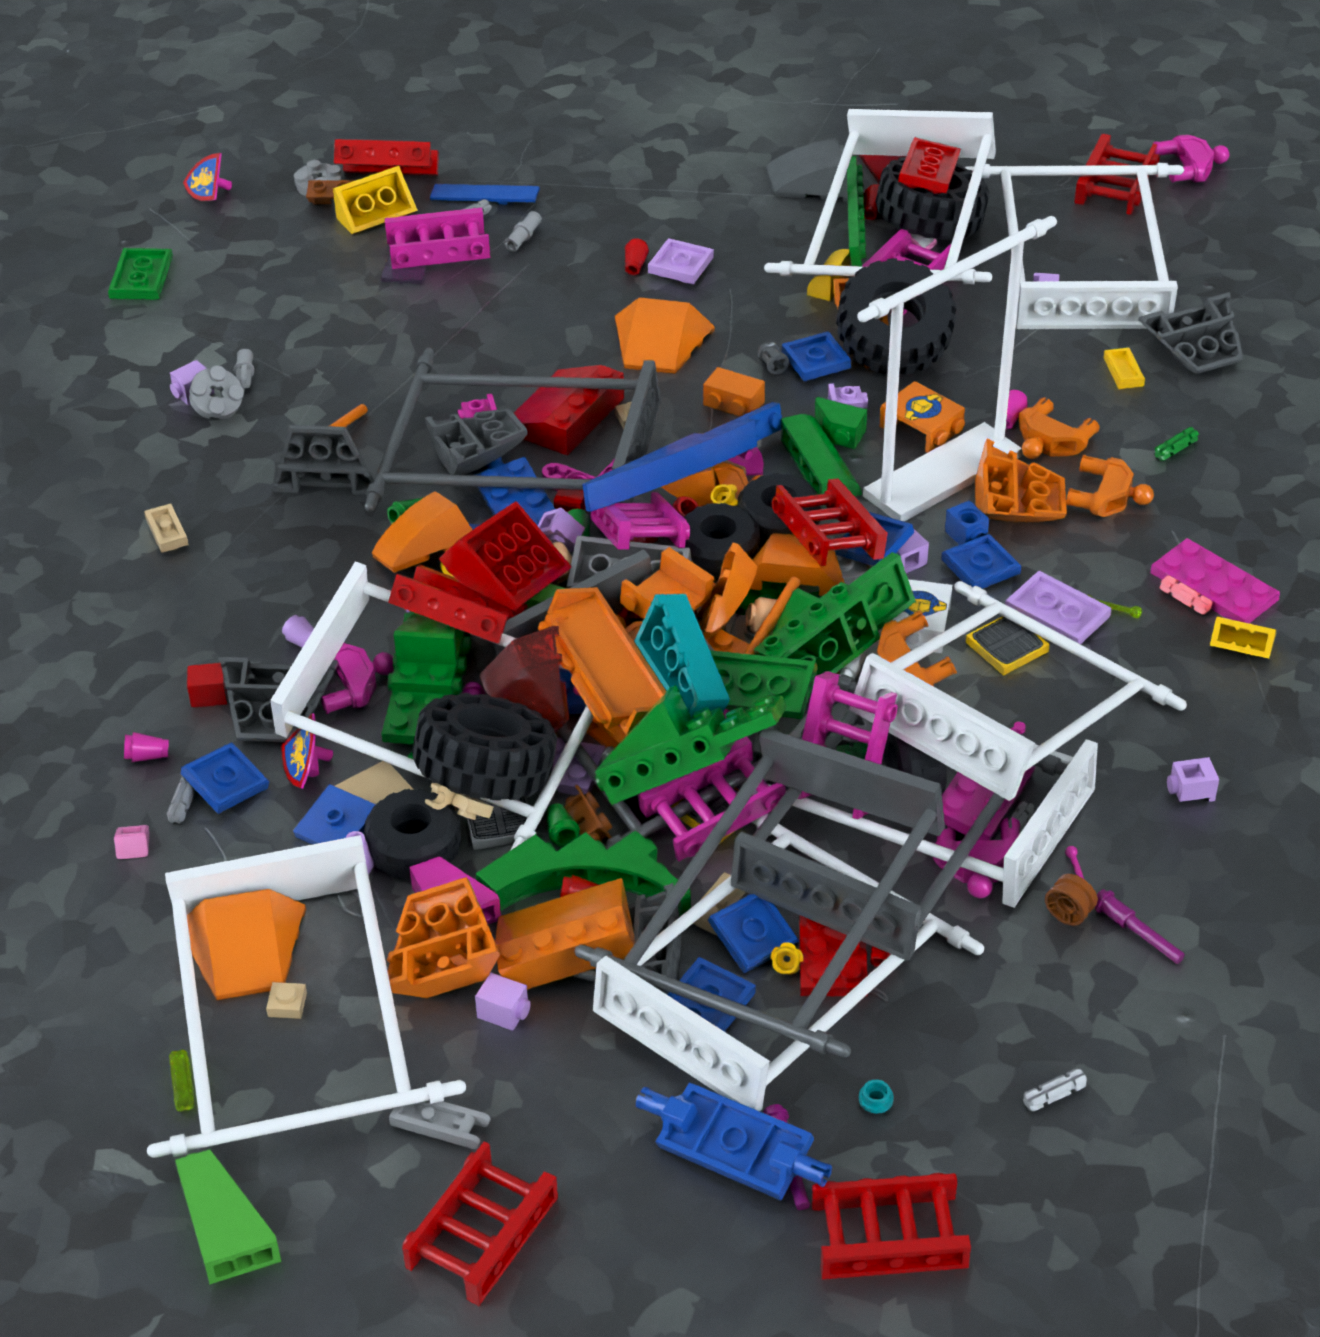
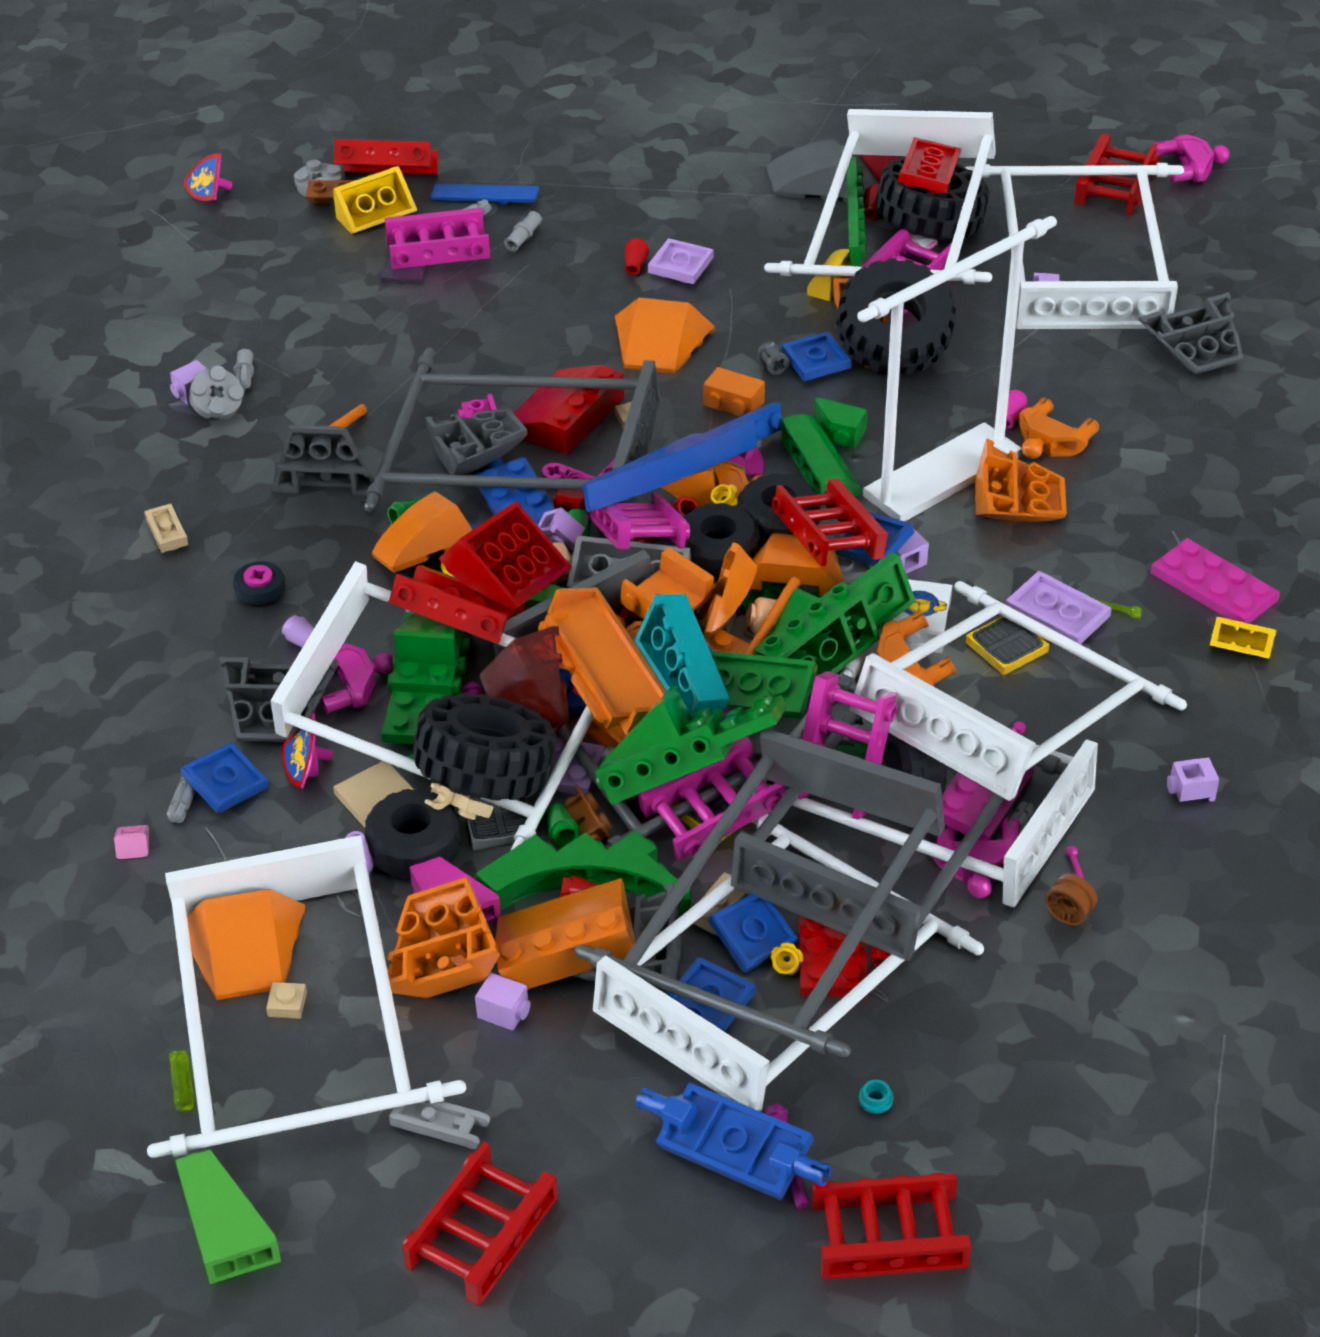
(140, 273): green tile -> none
(145, 747): dark pink cone -> none
(206, 685): red panel -> none
(259, 583): none -> black wheel
(333, 816): blue plate -> none
(848, 395): lavender brick -> none
(928, 413): orange panel -> none
(966, 522): blue brick -> none
(981, 562): blue plate -> none
(1054, 1089): light grey axle -> none
(1113, 490): orange connector -> none
(1124, 368): yellow tile -> none
(1126, 918): magenta pin -> none
(1176, 444): green axle -> none
(1186, 595): coral axle -> none

